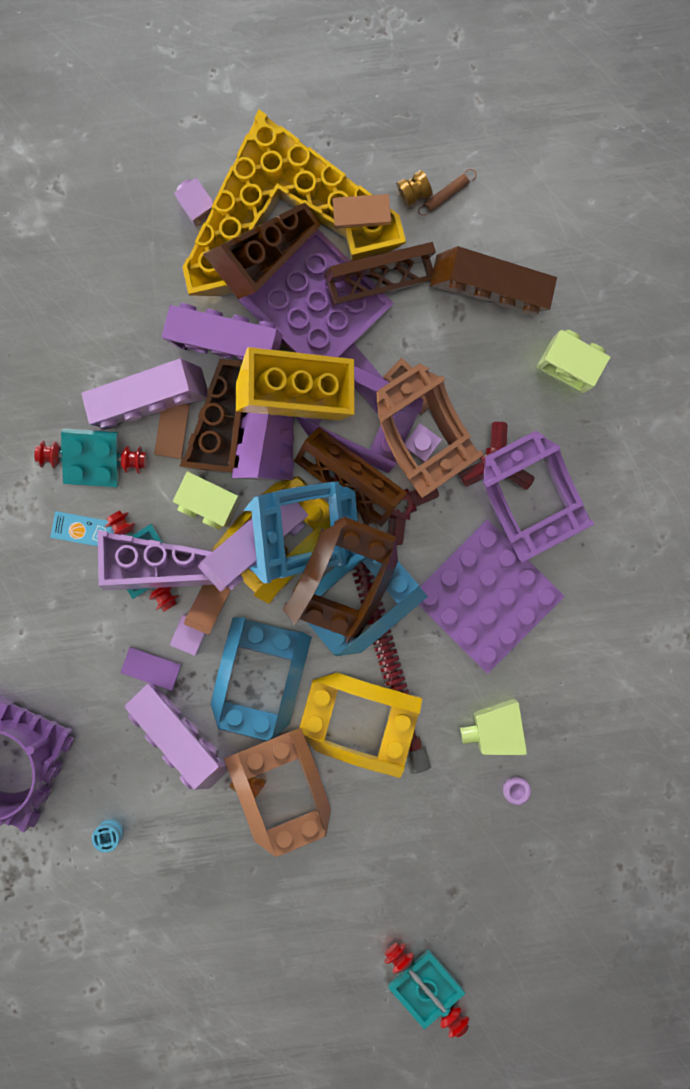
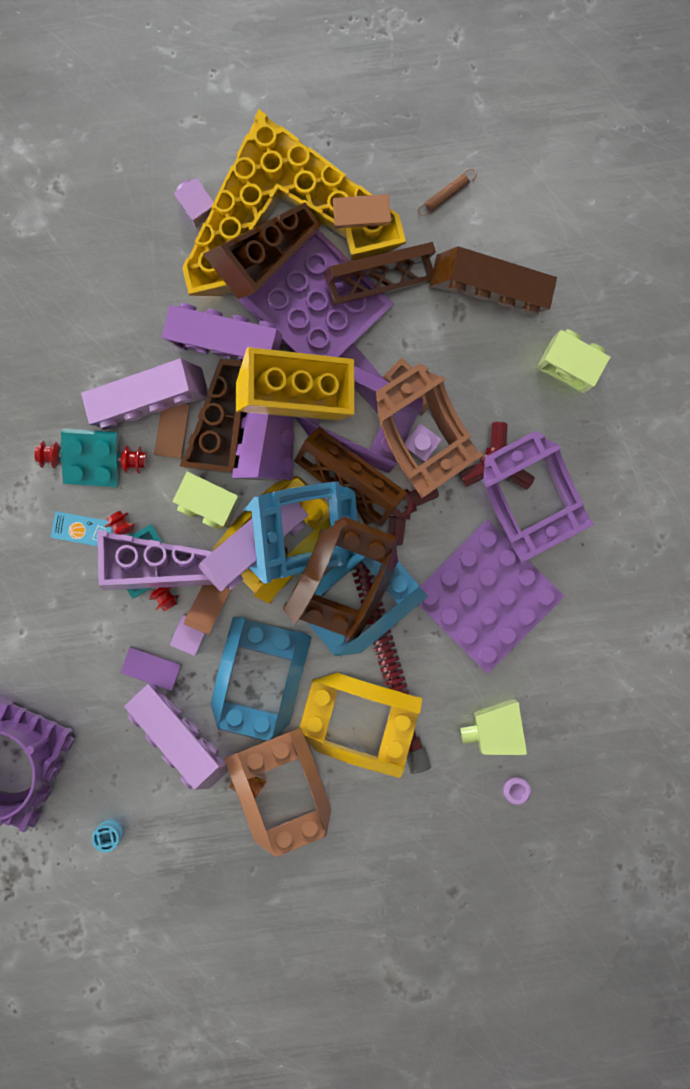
(414, 188): pearl gold wheel -> none
(426, 989): teal plate -> none

